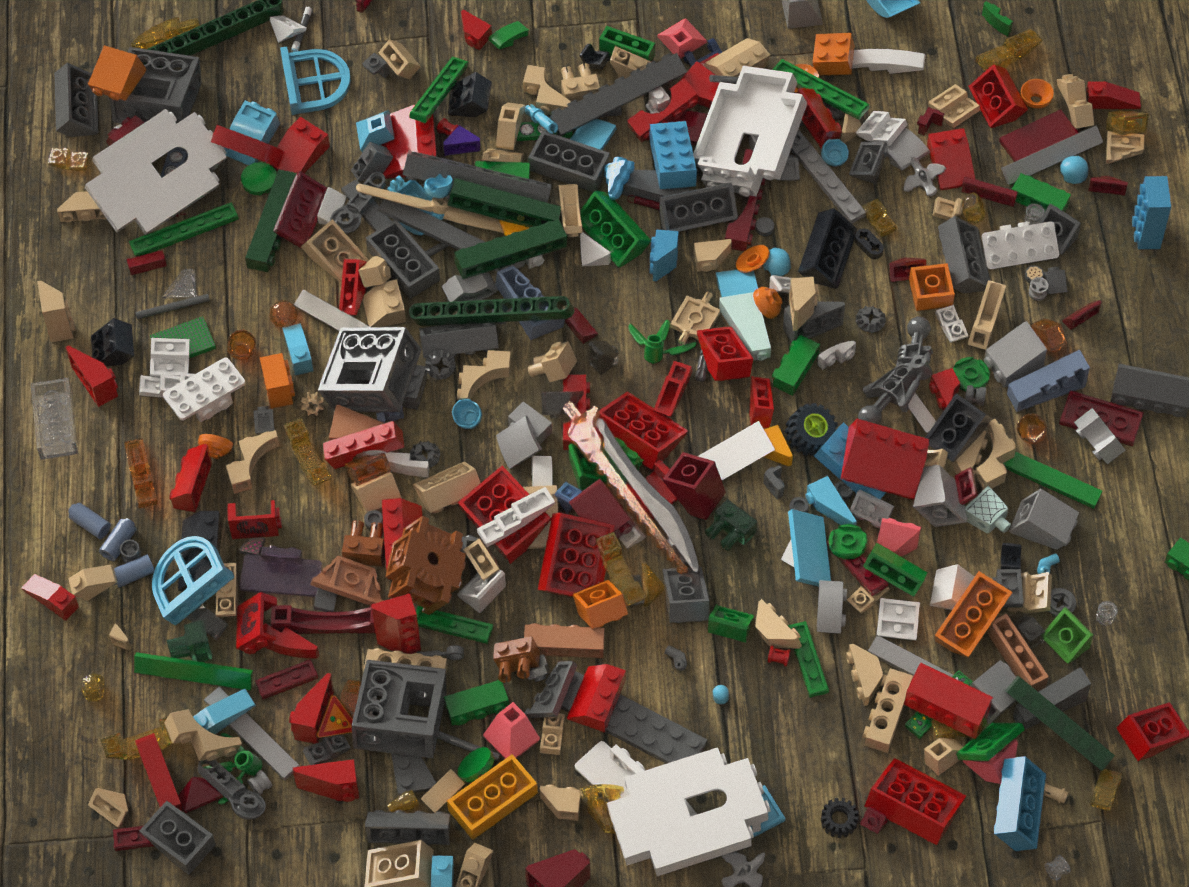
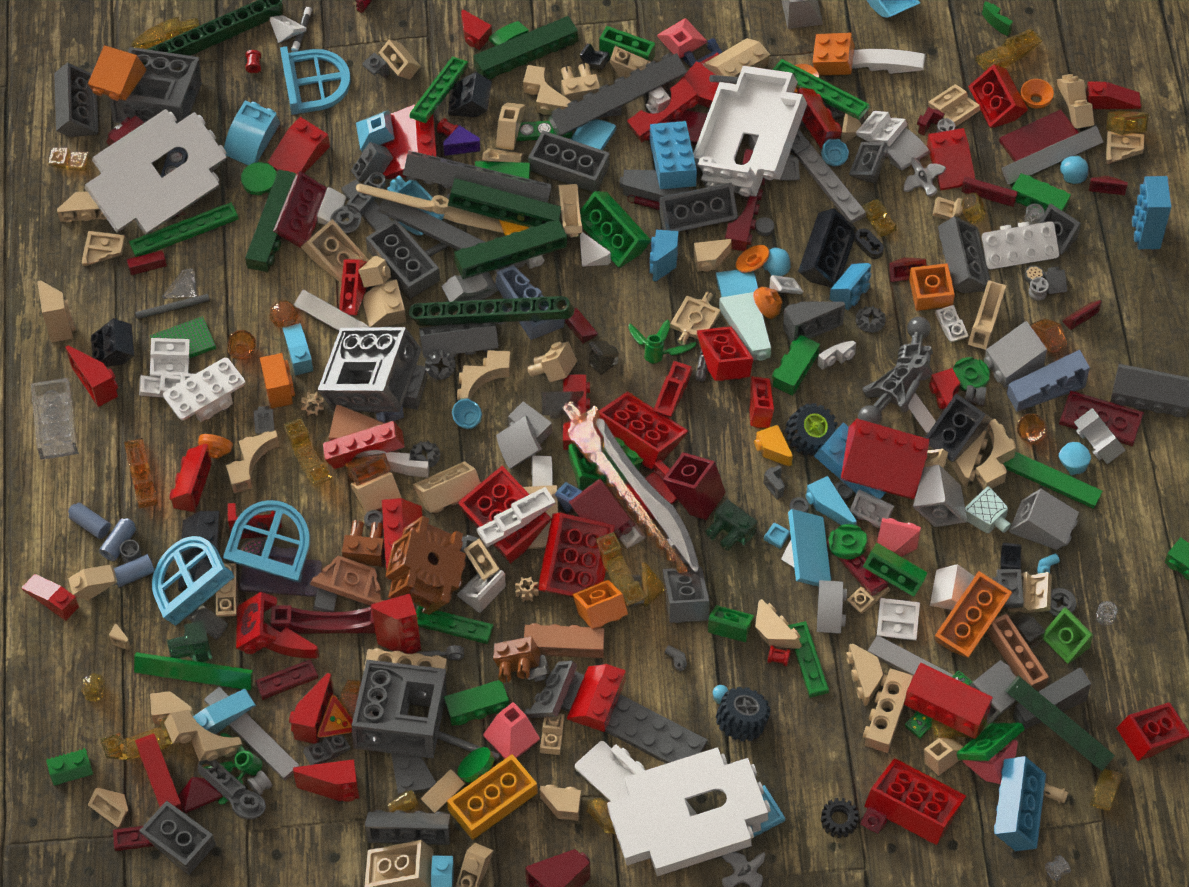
(69, 766): none -> green brick
(102, 247): none -> tan wing
(165, 703): none -> tan slope
(246, 145): red slope -> none
(253, 61): none -> red bush
(262, 562): none -> medium azure window
(438, 186): medium azure hair -> none
(526, 48): none -> dark green brick
(526, 589): none -> tan gear
(538, 116): medium azure pin -> none
(608, 791): clear yellow slope -> none
(617, 175): dark azure rock -> none
(740, 450): white sticker -> none
(743, 714): none -> black wheel
(777, 535): none -> medium azure tile
(802, 300): tan slope -> none
(852, 285): none -> dark azure slope
(945, 124): none -> light grey wheel
(966, 486): dark red slope -> none
(1075, 457): none -> medium azure hair

